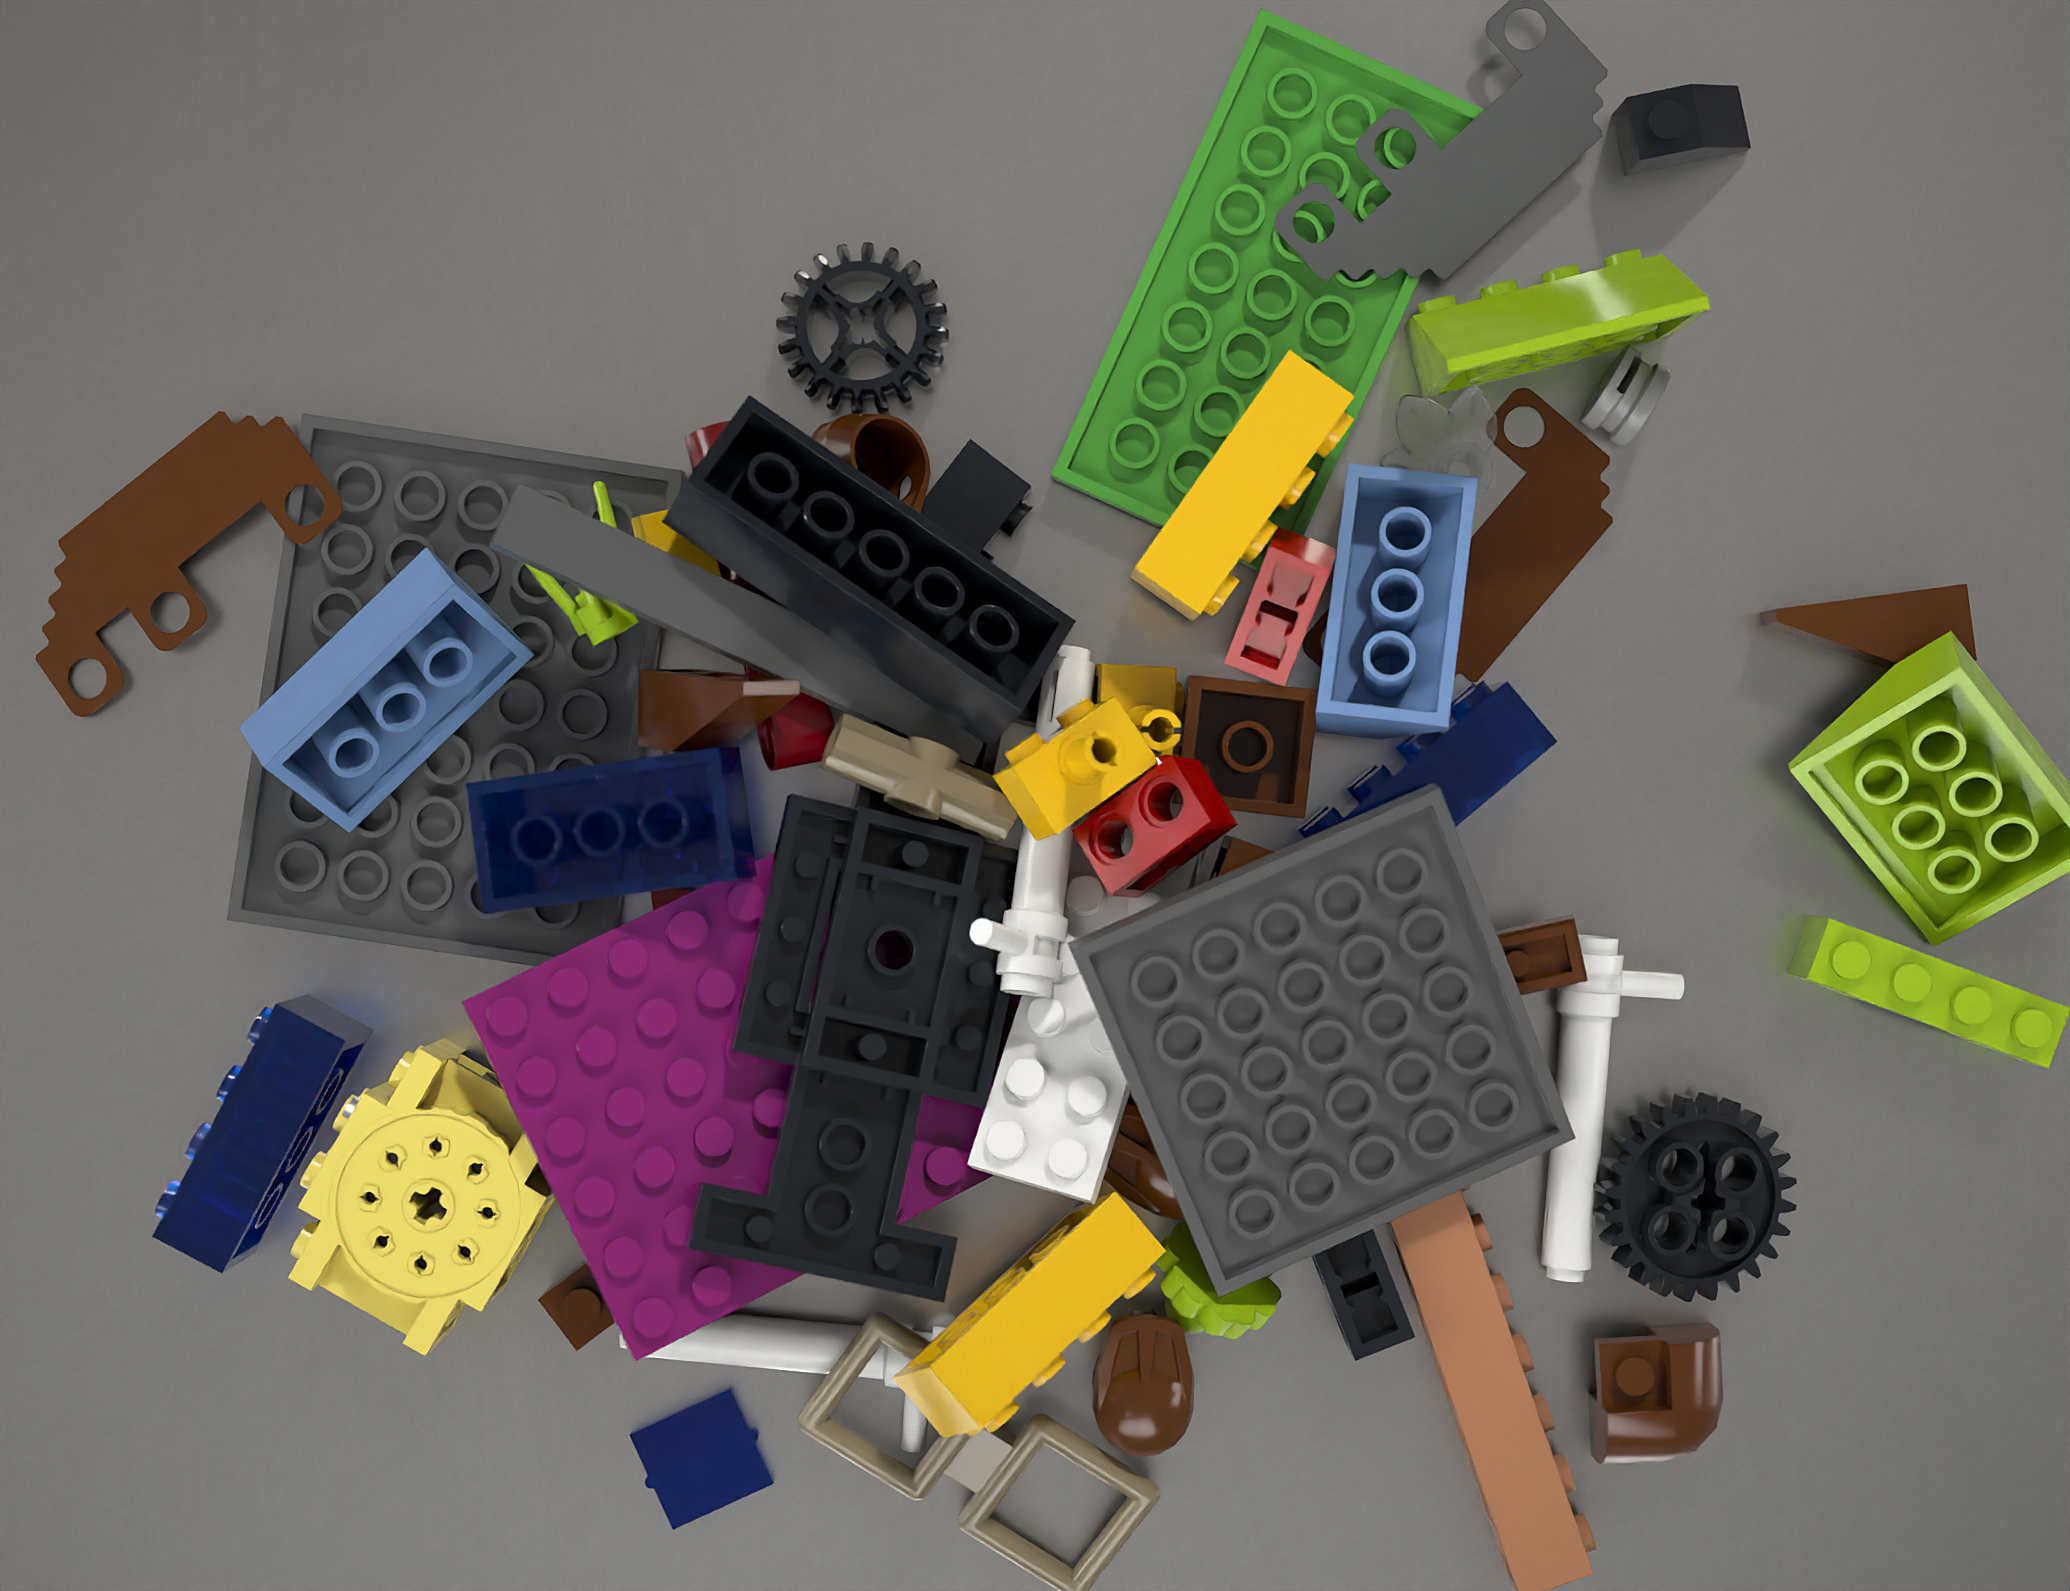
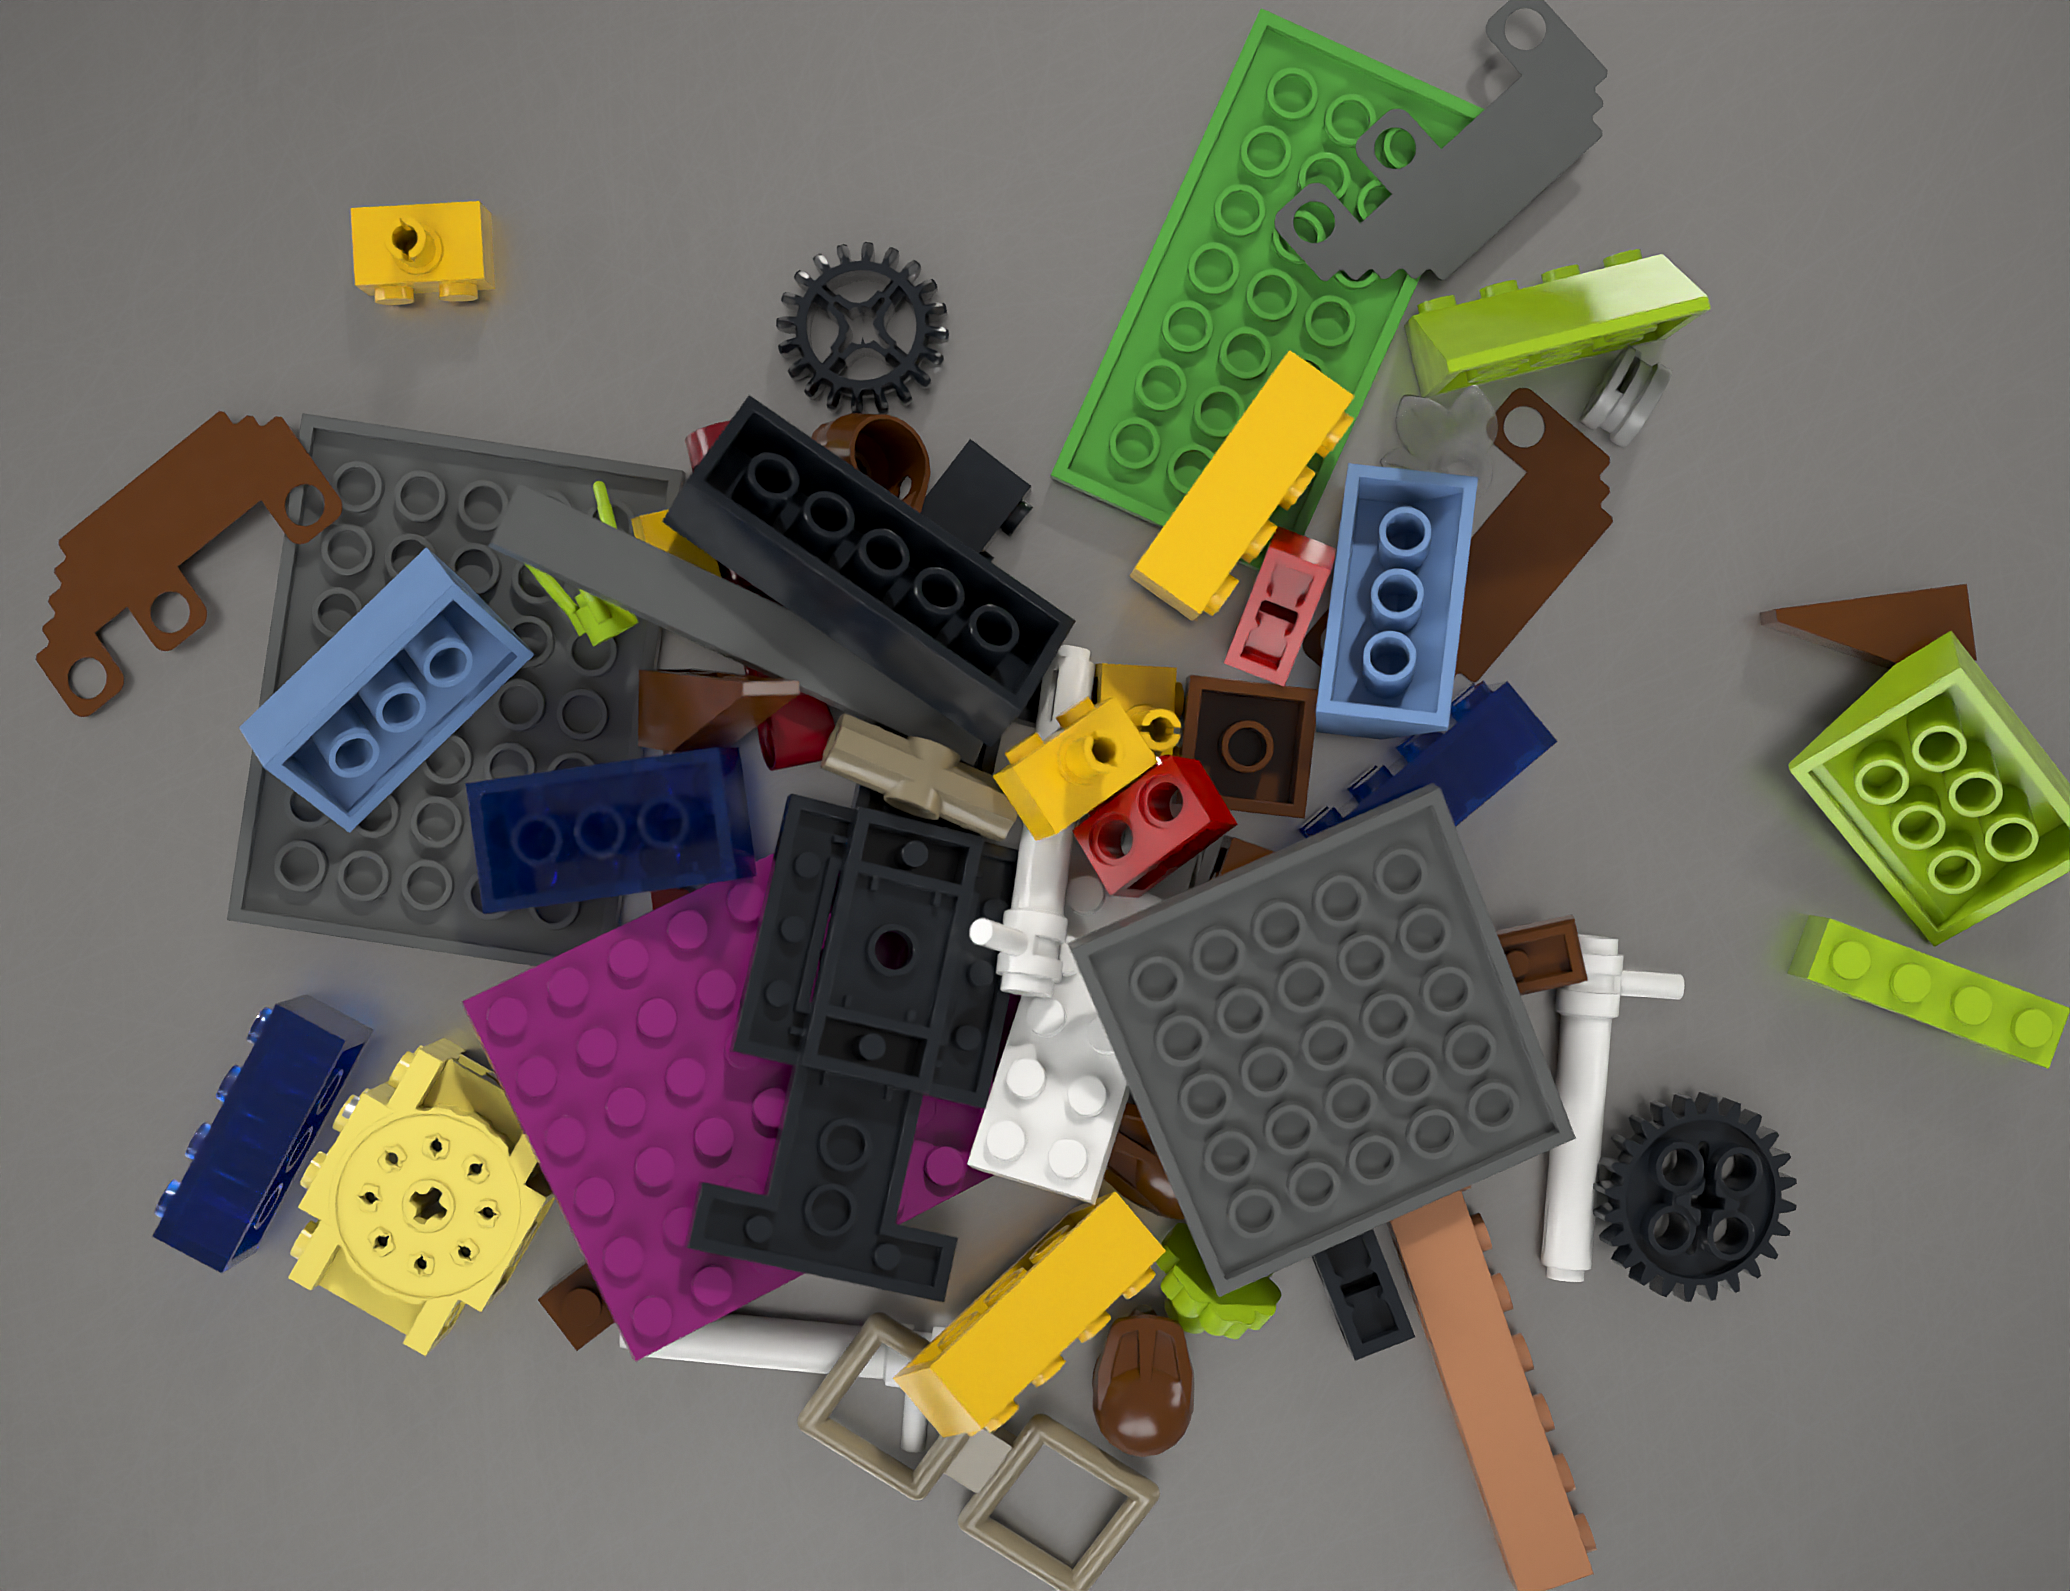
(423, 251): none -> yellow brick
(702, 1458): clear blue piece -> none
(1655, 1393): reddish brown brick -> none
(1679, 126): black slope -> none

